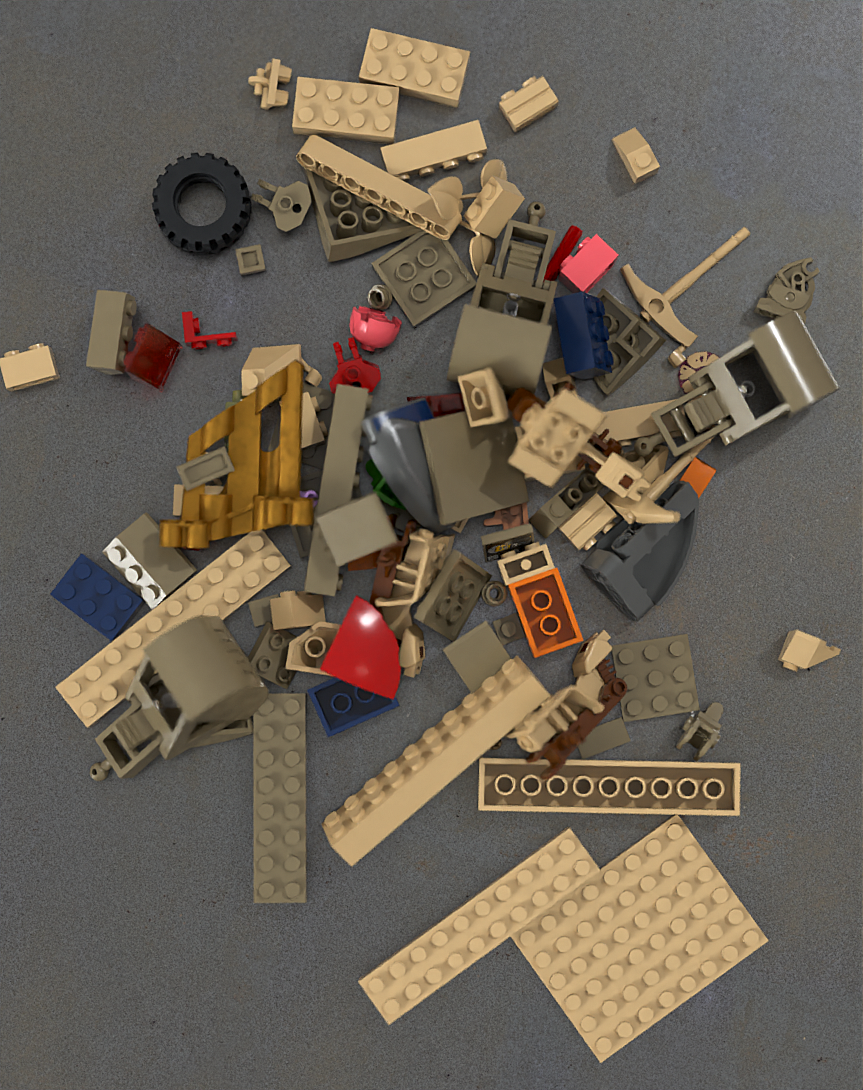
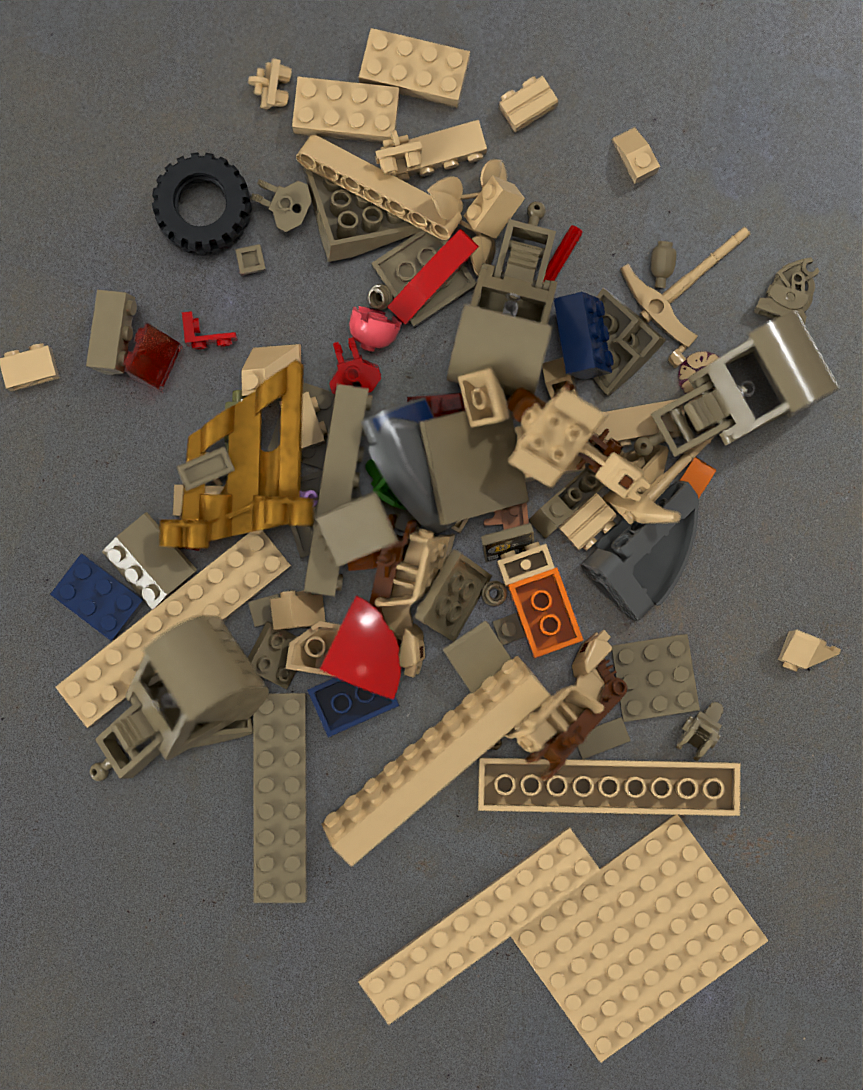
(313, 376): tan hand -> none
(388, 156): none -> tan hips
(433, 276): none -> red slope
(588, 266): coral brick -> none
(663, 262): none -> dark tan plant

